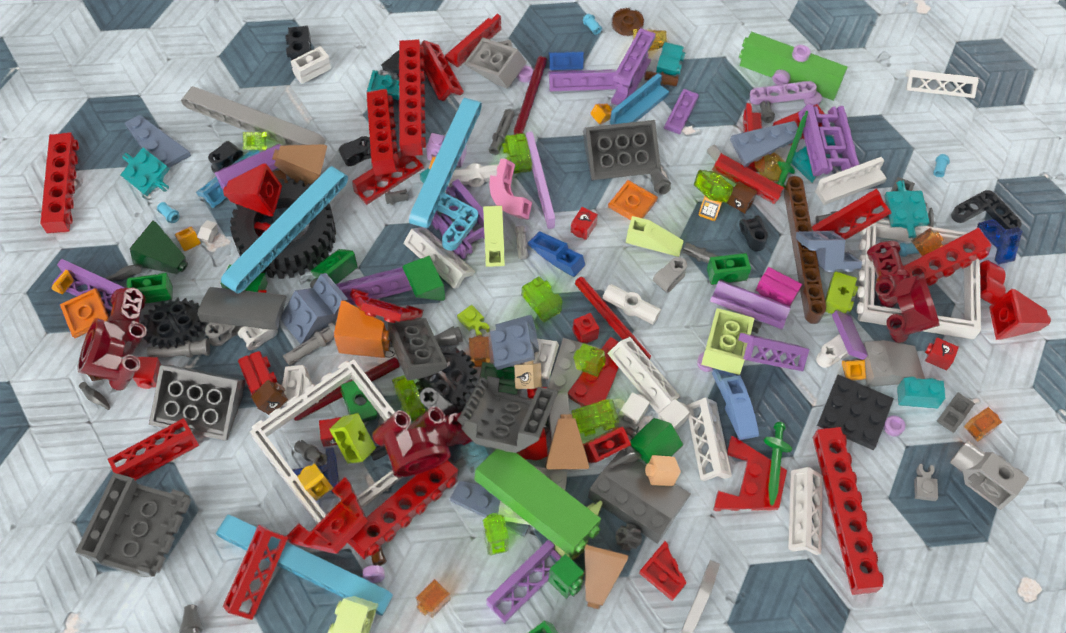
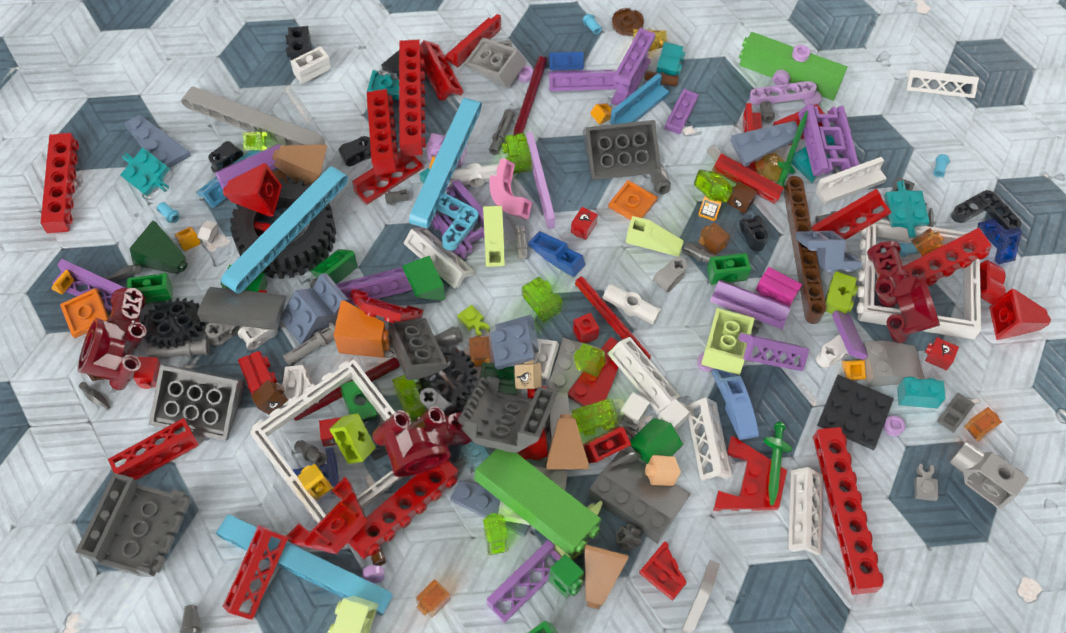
(714, 238): none -> clear orange brick

